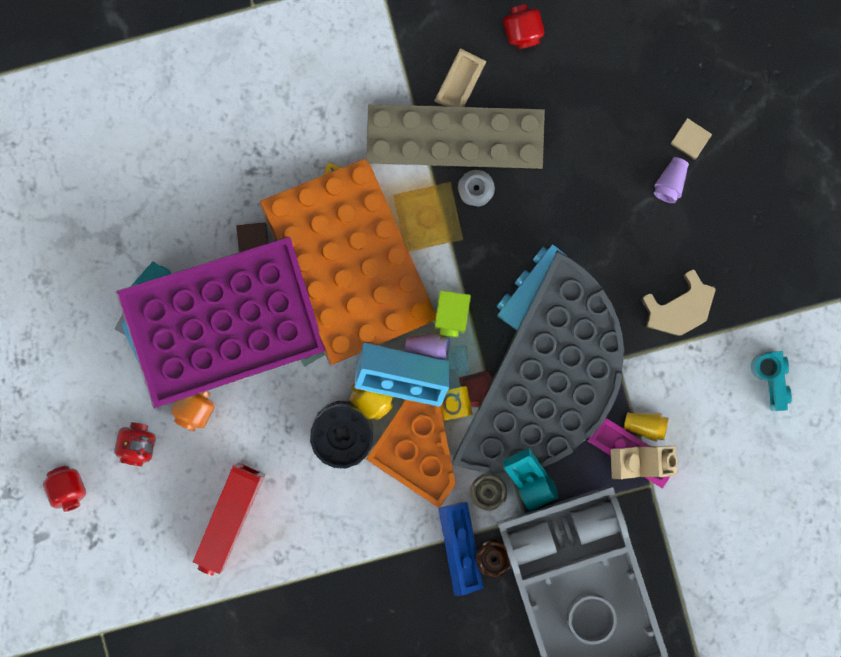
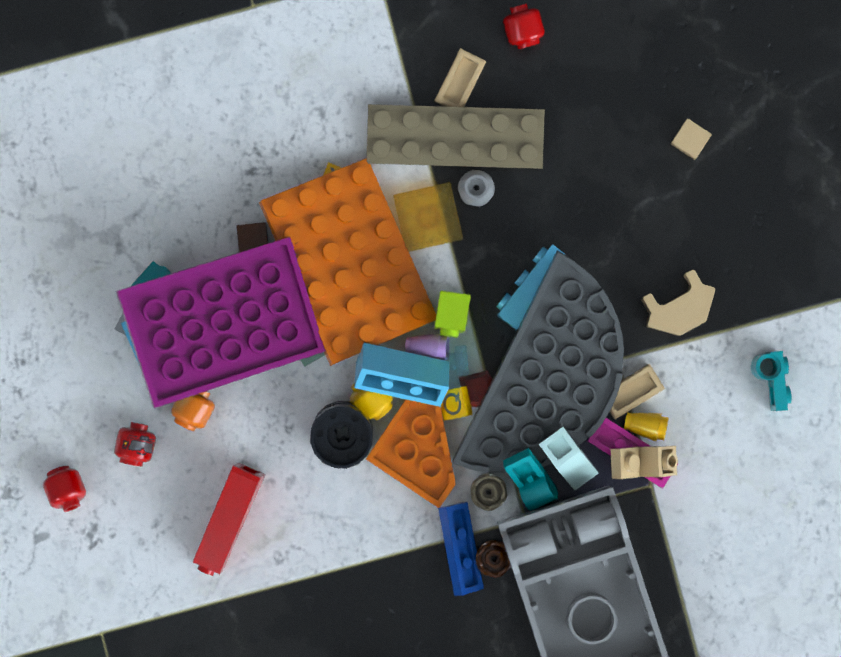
(568, 458): none -> light aqua slope
(636, 390): none -> tan tile
(672, 180): lavender cone -> none

